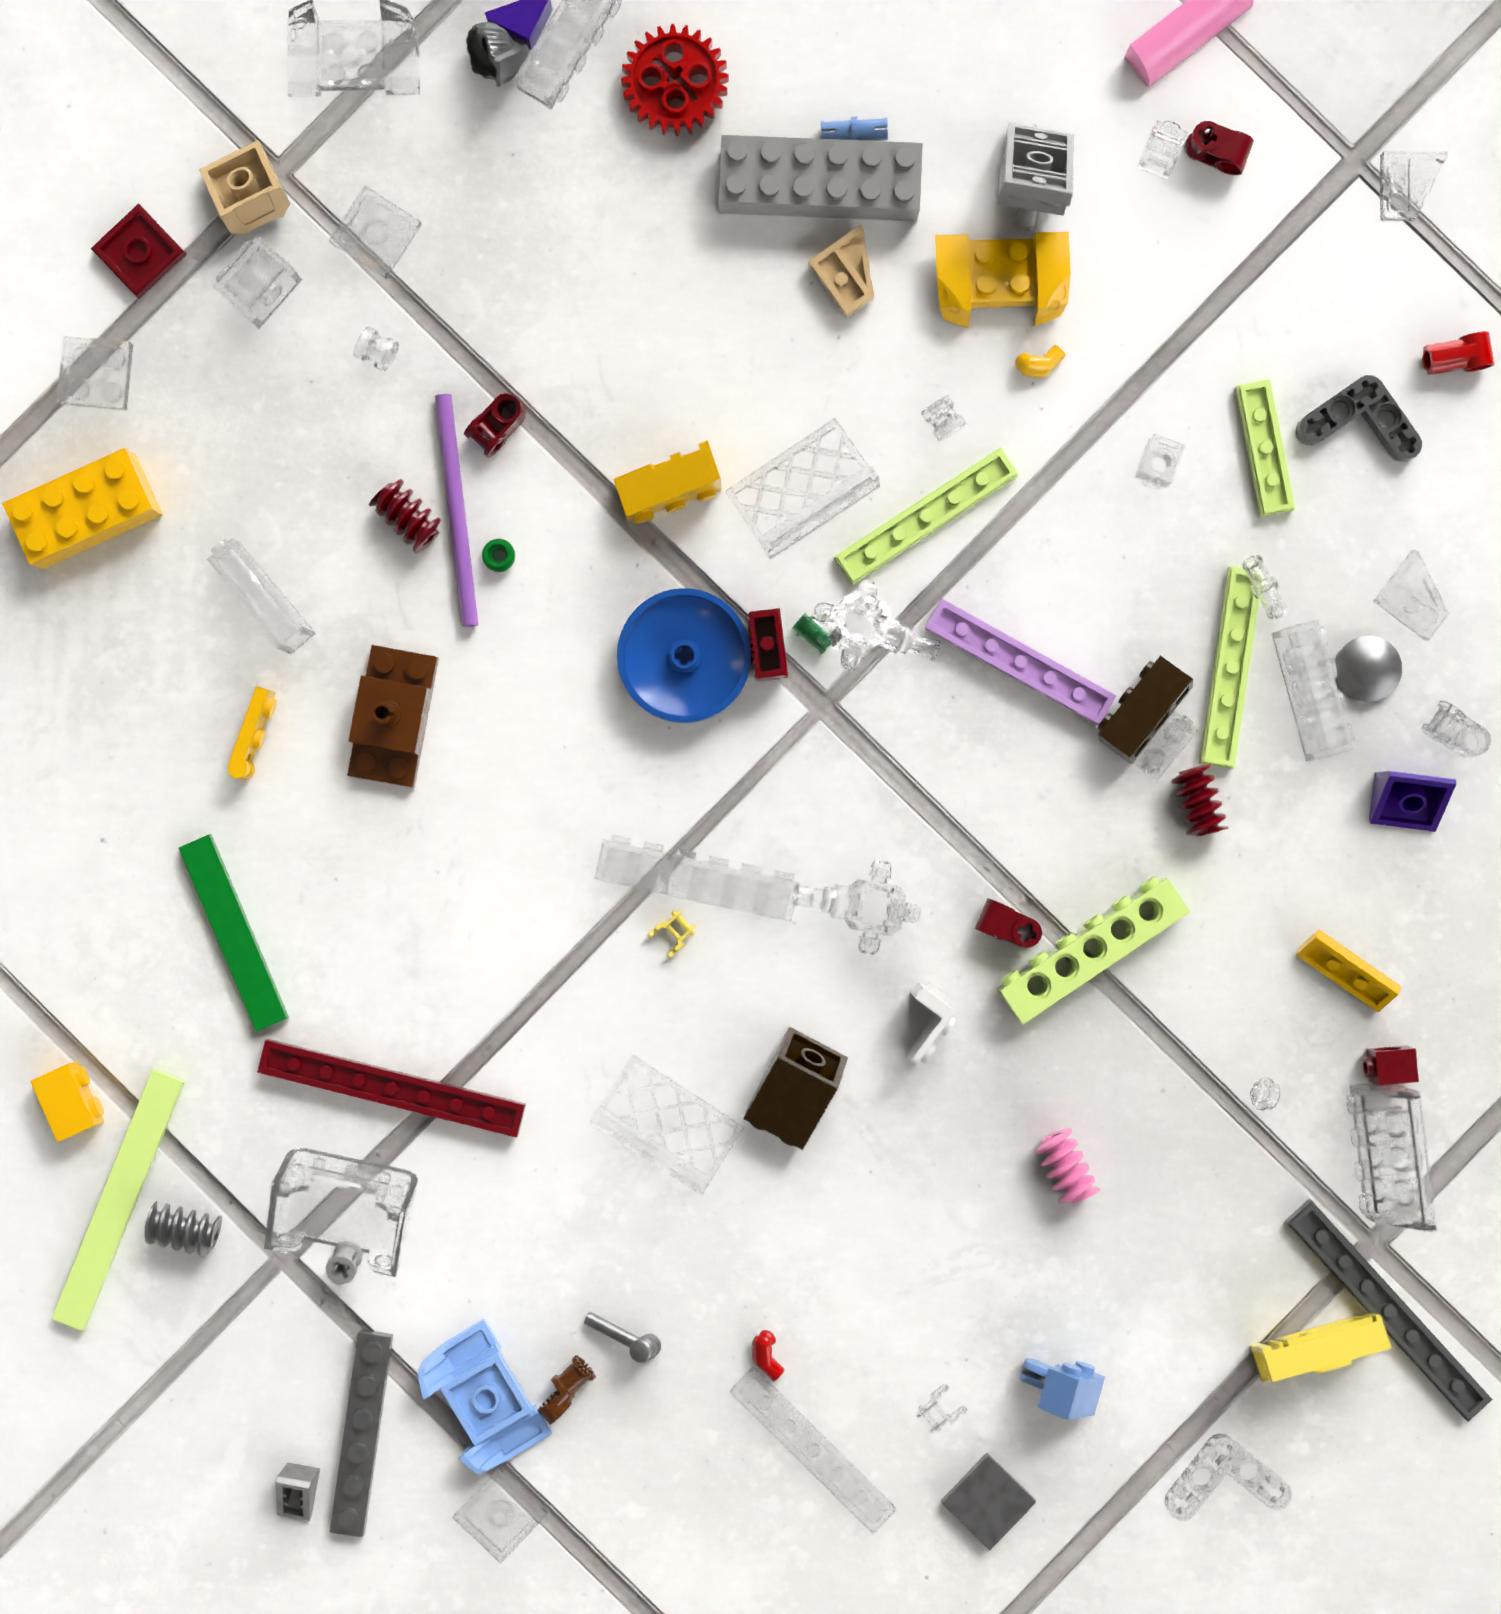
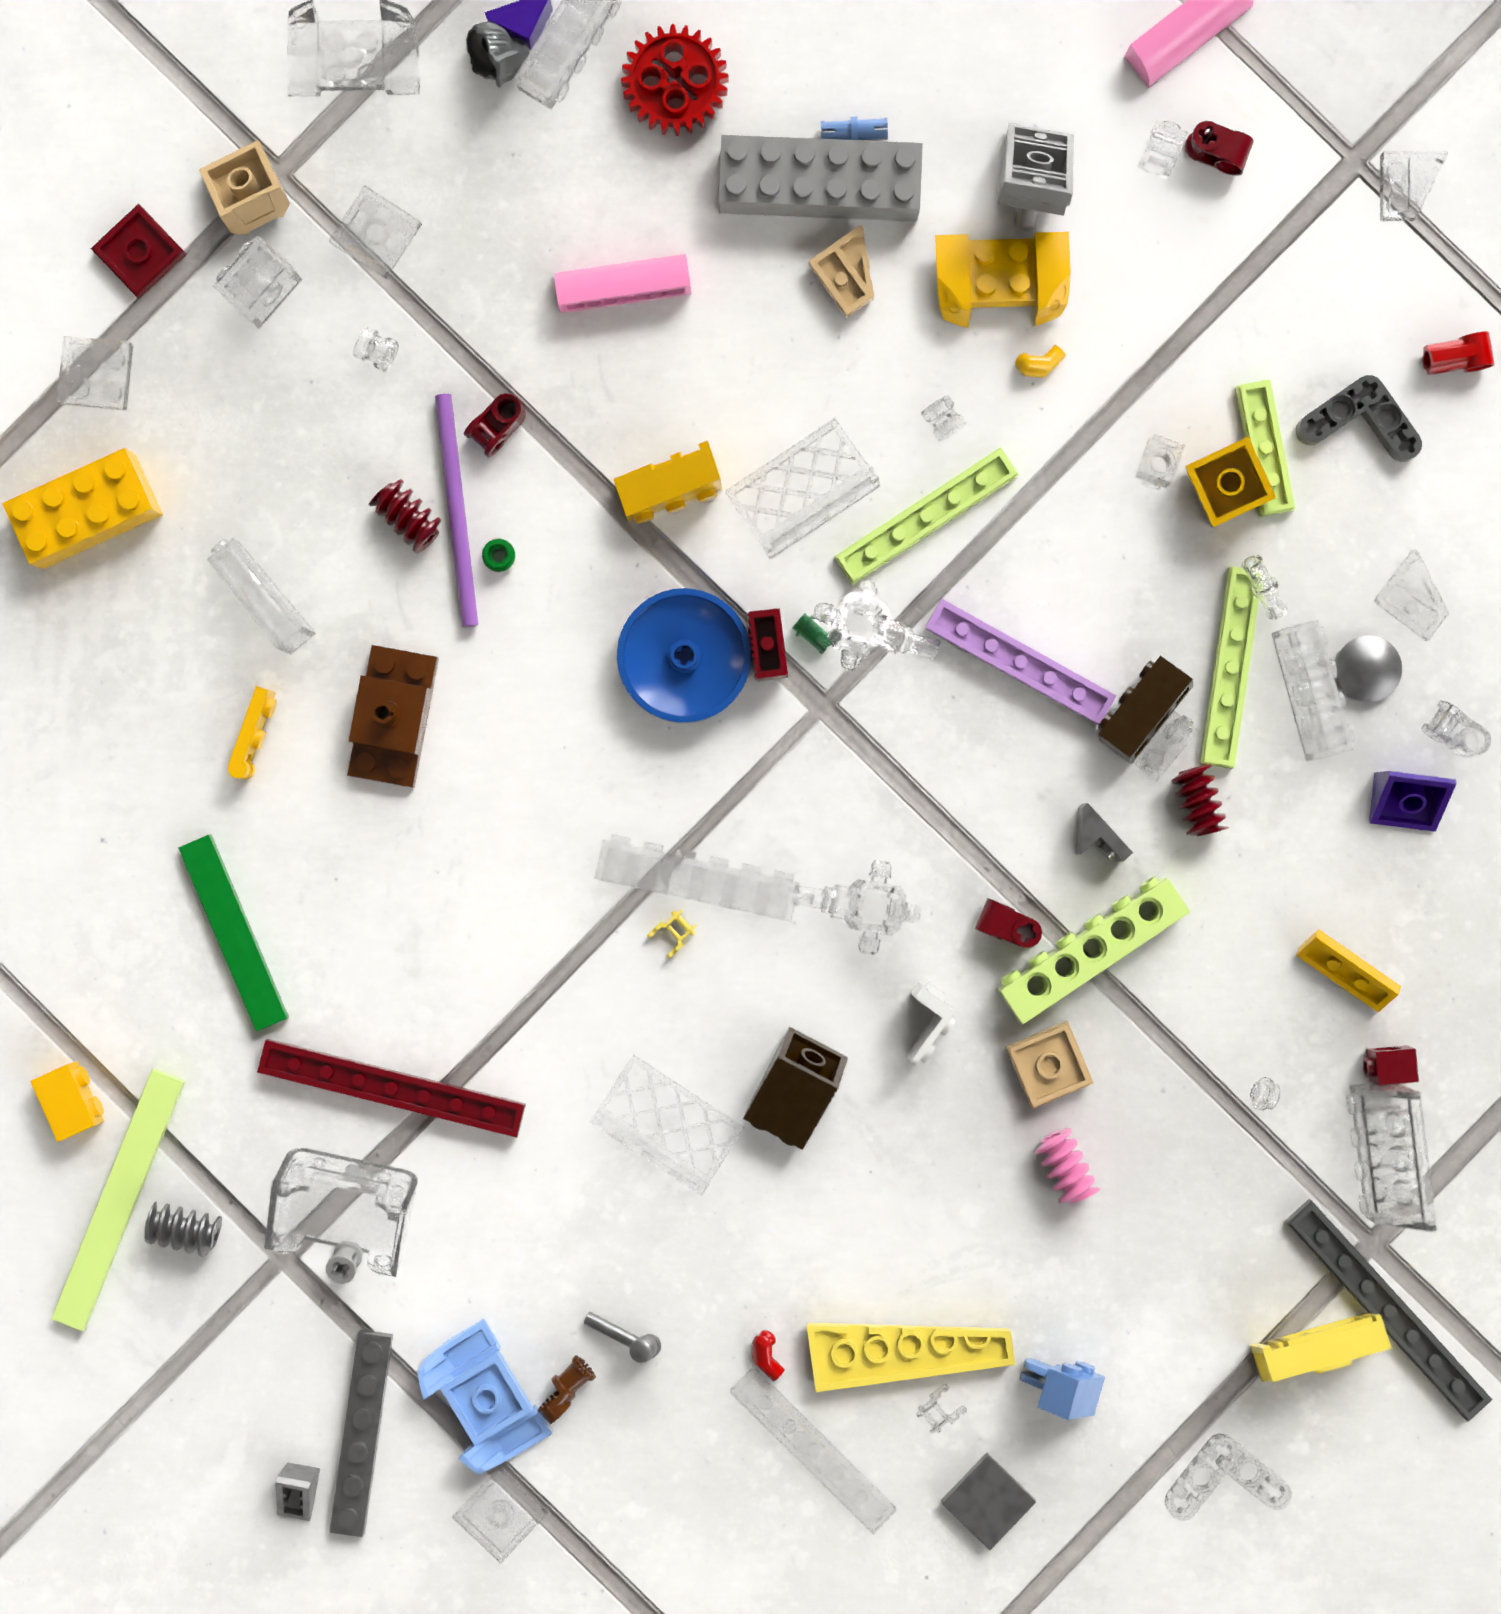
(622, 283): none -> bright pink brick
(889, 1353): none -> light yellow wing
(1049, 1064): none -> tan plate
(1093, 828): none -> flat silver slope
(1230, 482): none -> yellow brick

